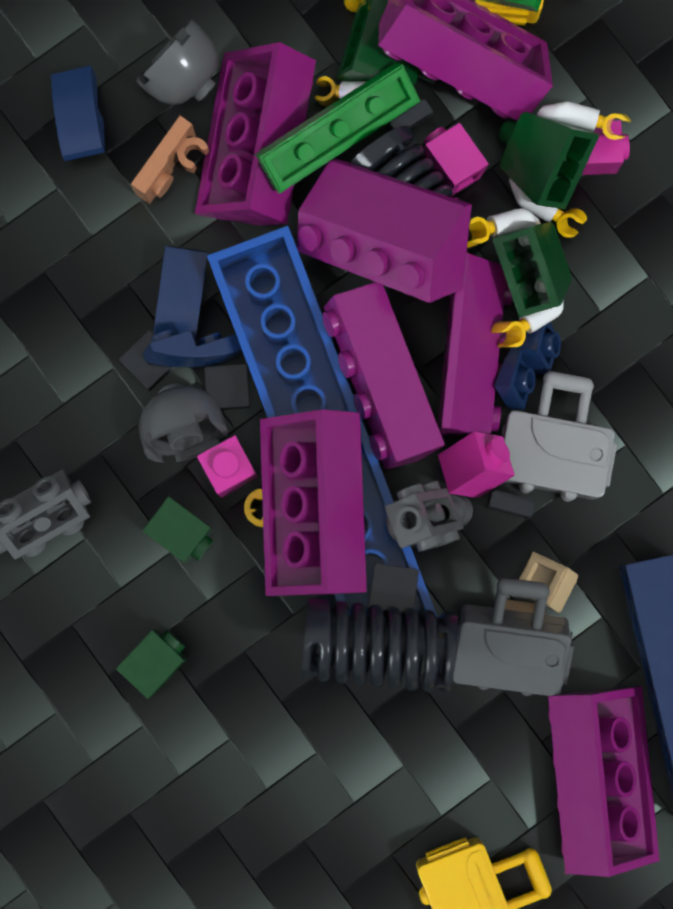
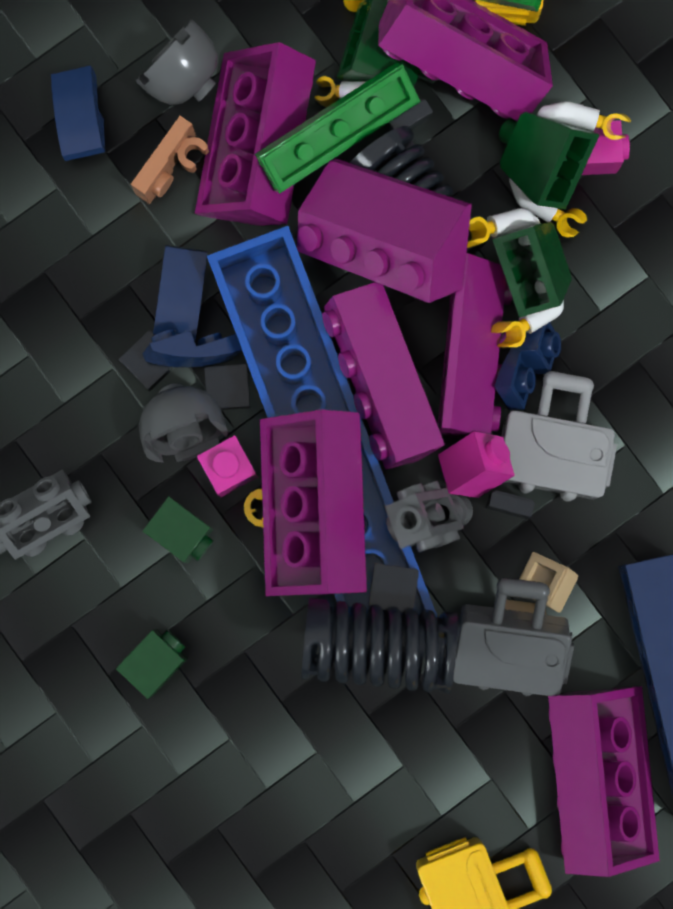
(455, 157): dark pink brick -> none

